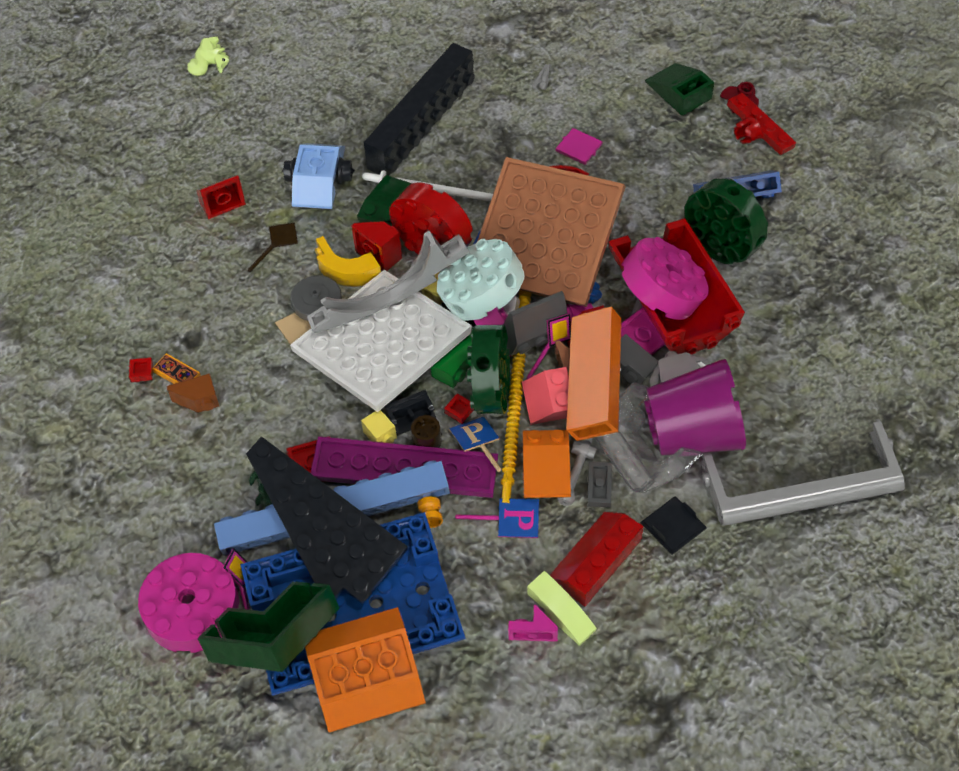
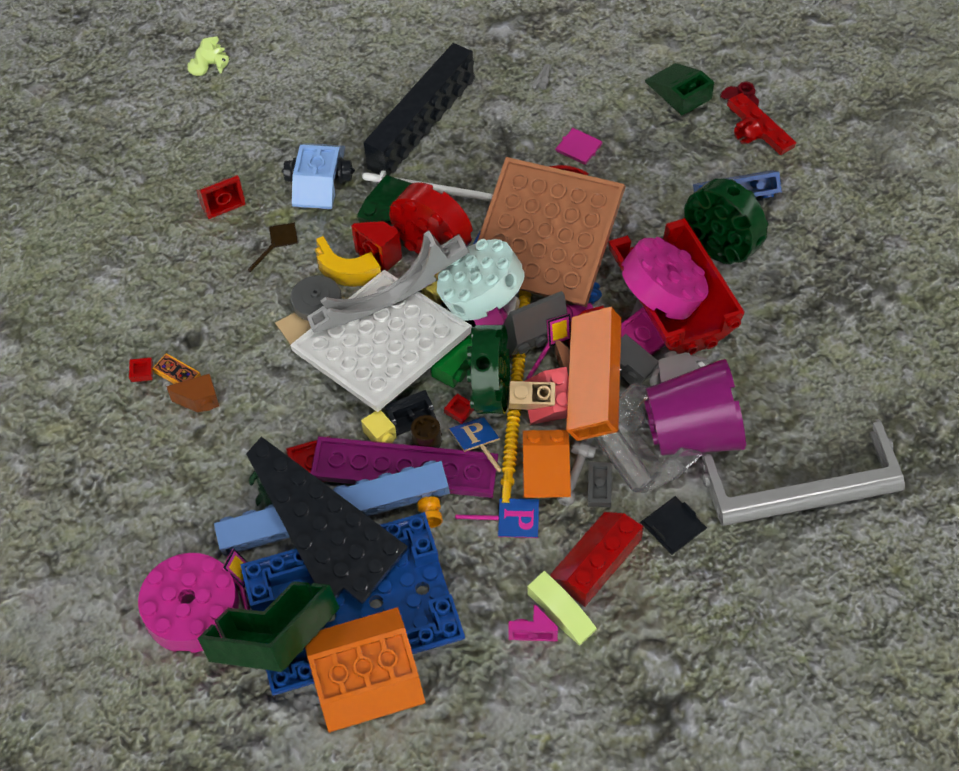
(530, 395): none -> tan slope

